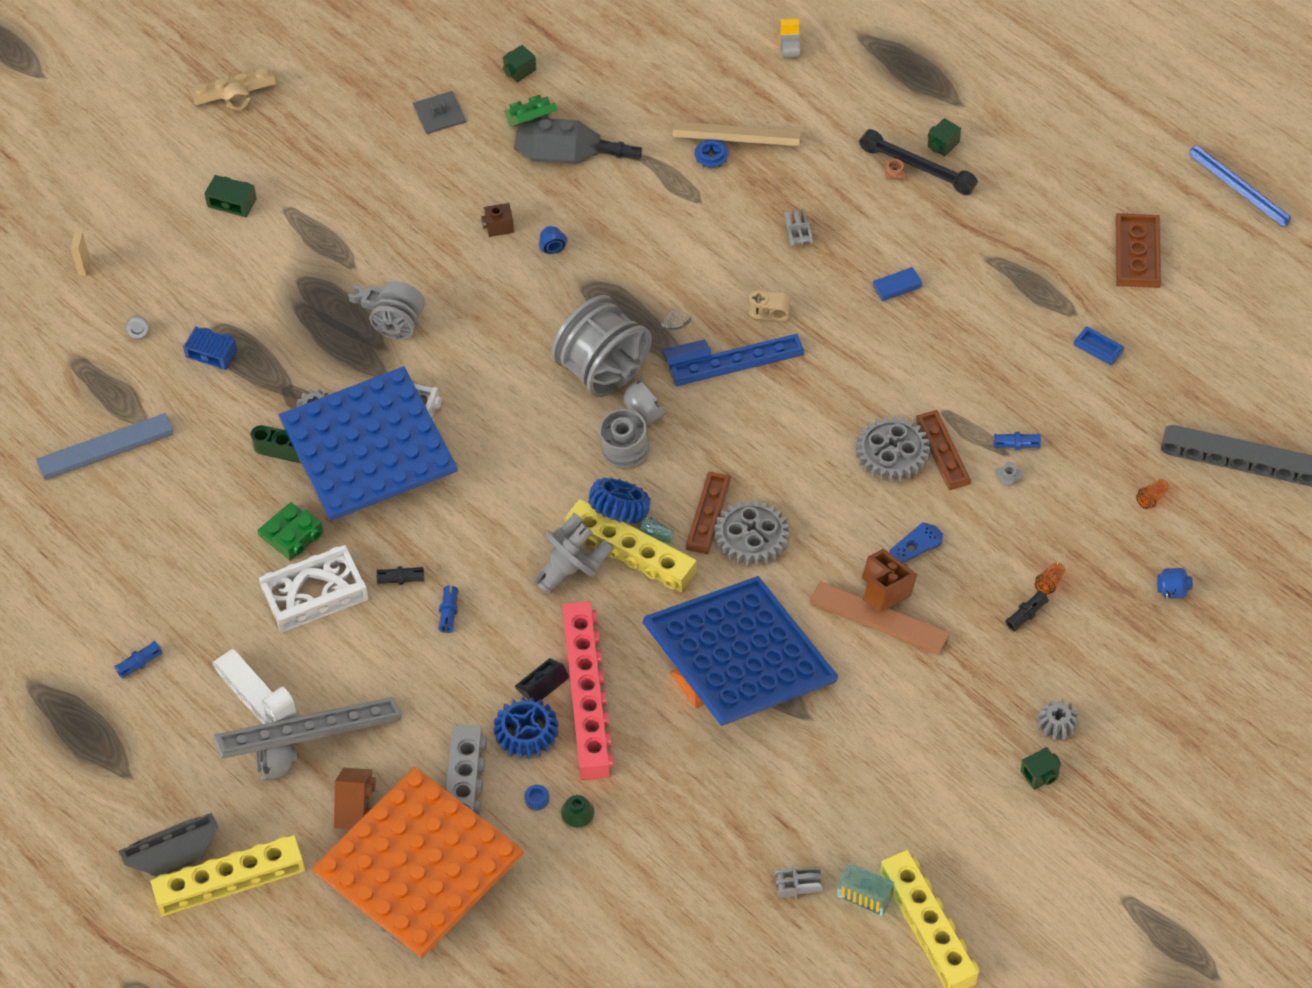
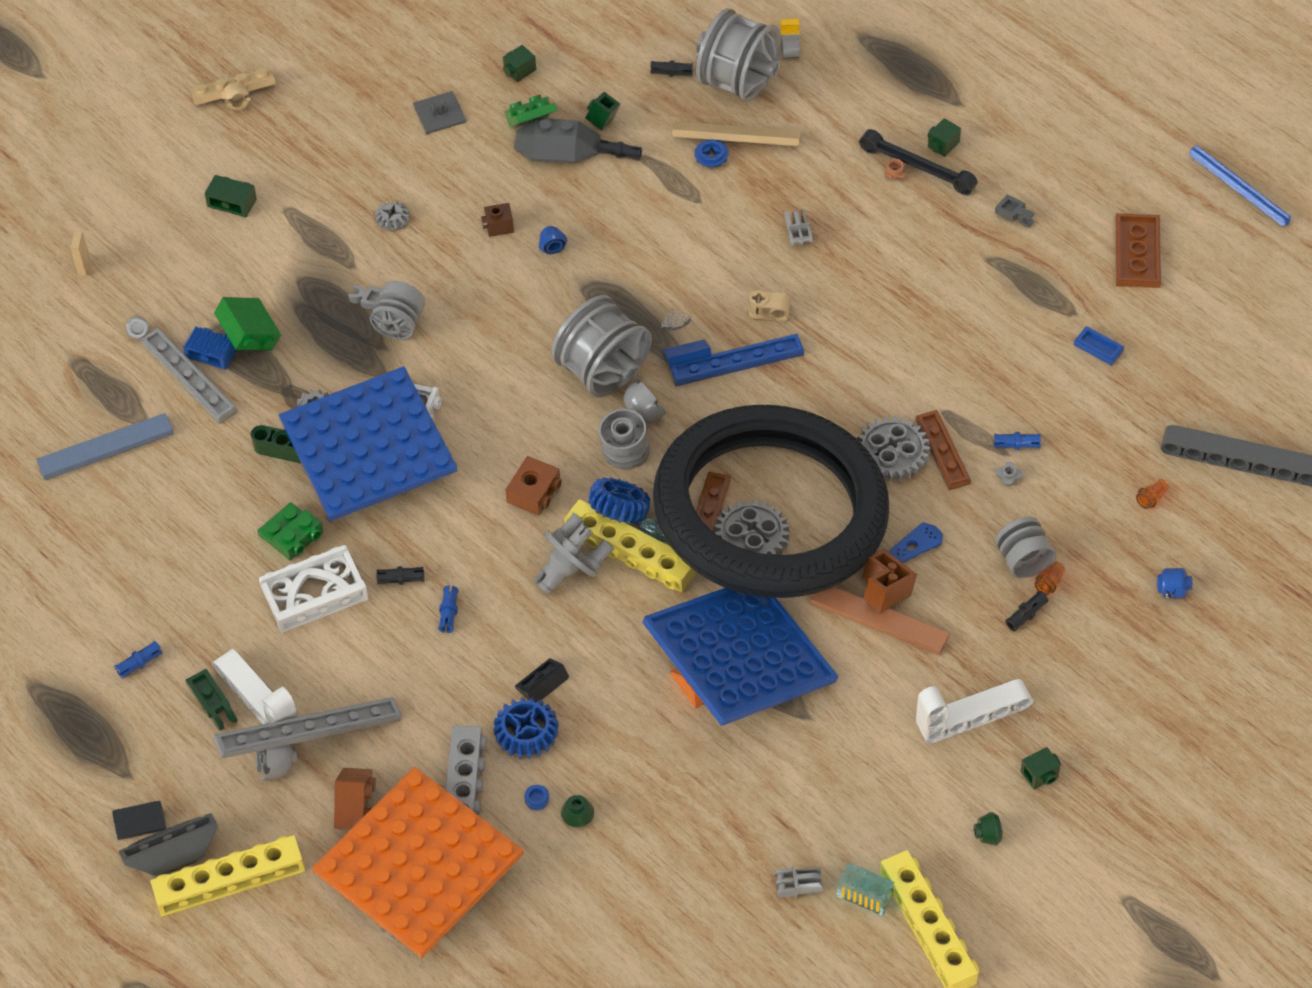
(139, 820): none -> black slope
(188, 375): none -> light grey tile
(210, 697): none -> dark green hinge
(247, 323): none -> green brick
(397, 220): none -> light grey gear
(536, 496): none -> dark orange brick
(590, 764): coral brick -> none
(602, 110): none -> dark green brick
(671, 68): none -> black pin
(738, 54): none -> light grey wheel
(758, 572): none -> black tyre
(897, 284): blue tile -> none
(945, 720): none -> white beam
(988, 829): none -> dark green cone
(1013, 209): none -> dark grey plate
(1025, 547): none -> light grey wheel
(1058, 720): light grey gear -> none

